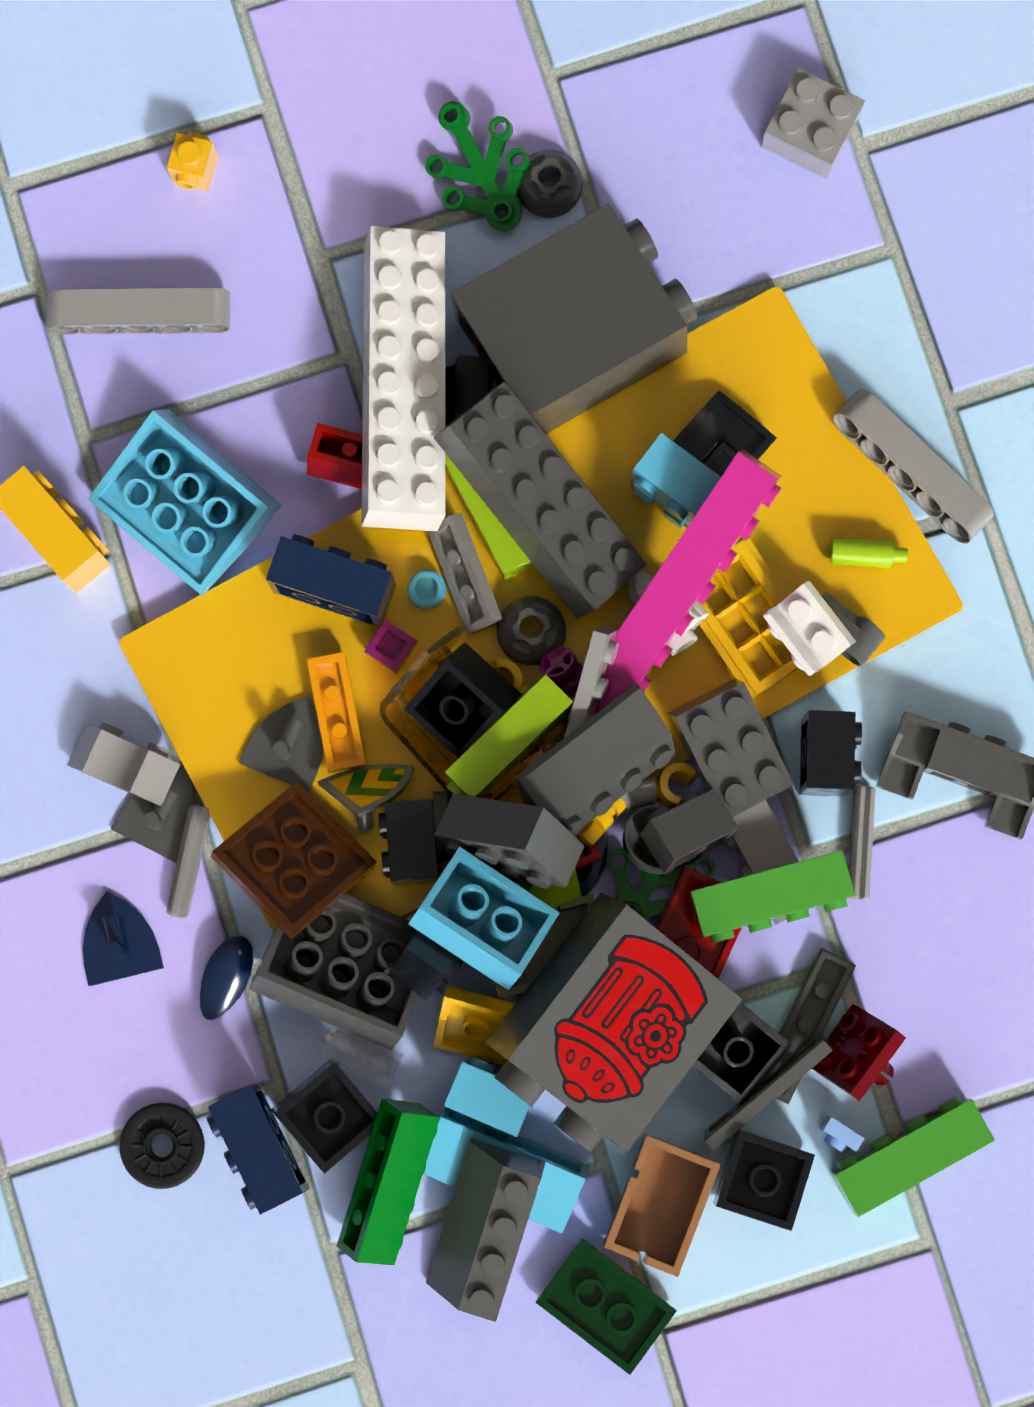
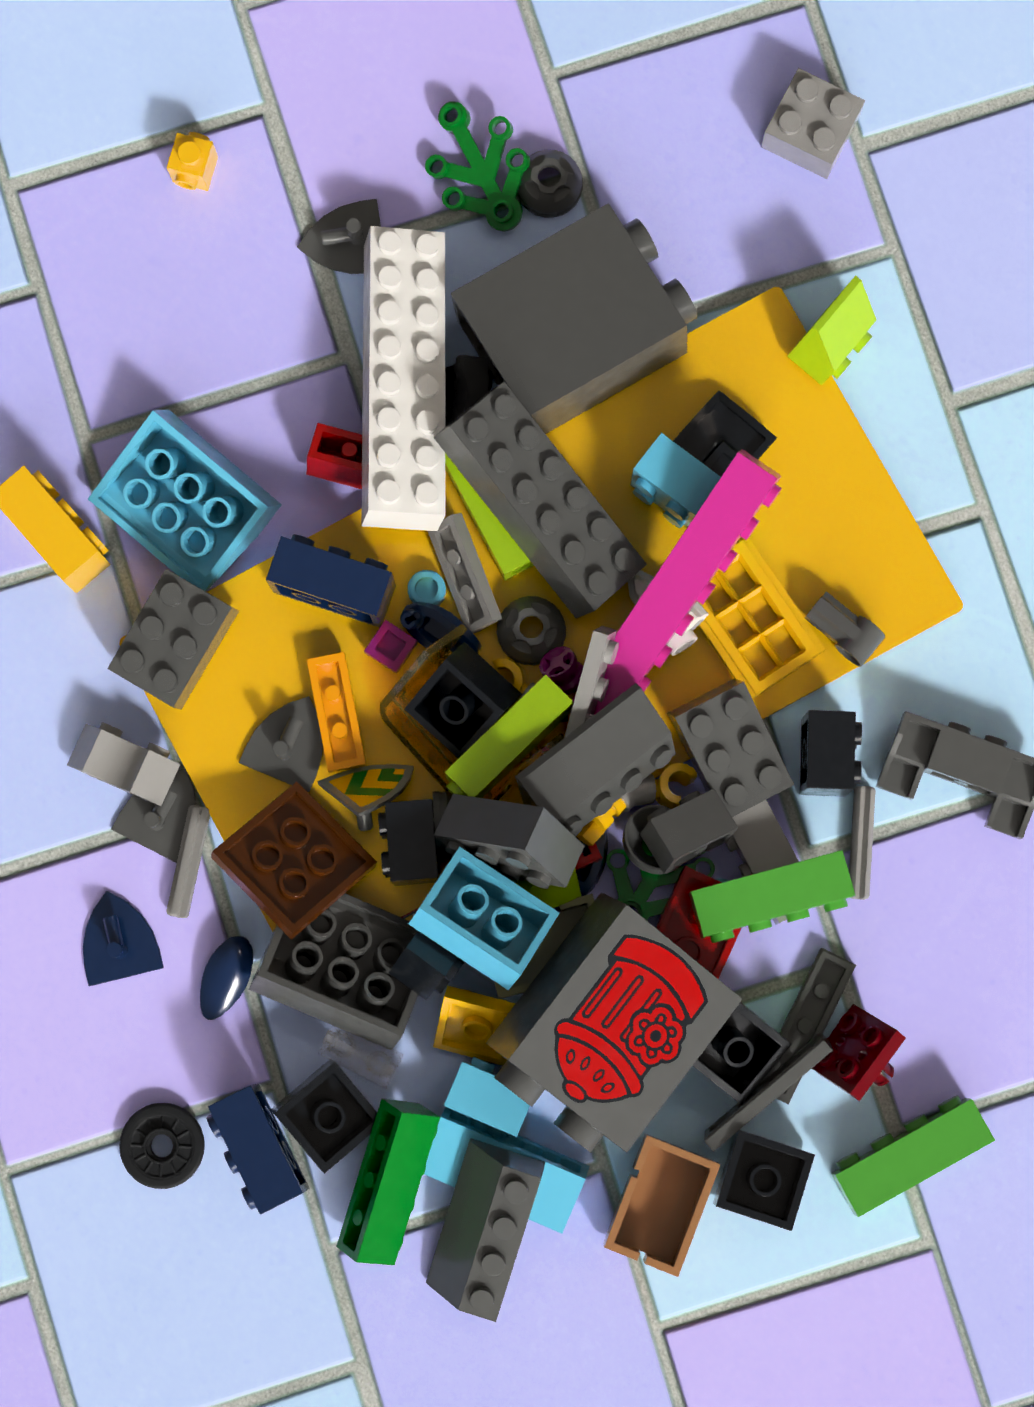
(138, 311): light grey beam -> none
(173, 639): none -> dark grey brick
(340, 237): none -> dark grey shield
(431, 622): none -> dark blue arm
(606, 1306): dark green plate -> none
(808, 629): white bracket -> none
(835, 334): none -> lime slope
(840, 1136): light blue plate -> none
(866, 552): lime cylinder -> none
(913, 466): light grey beam -> none

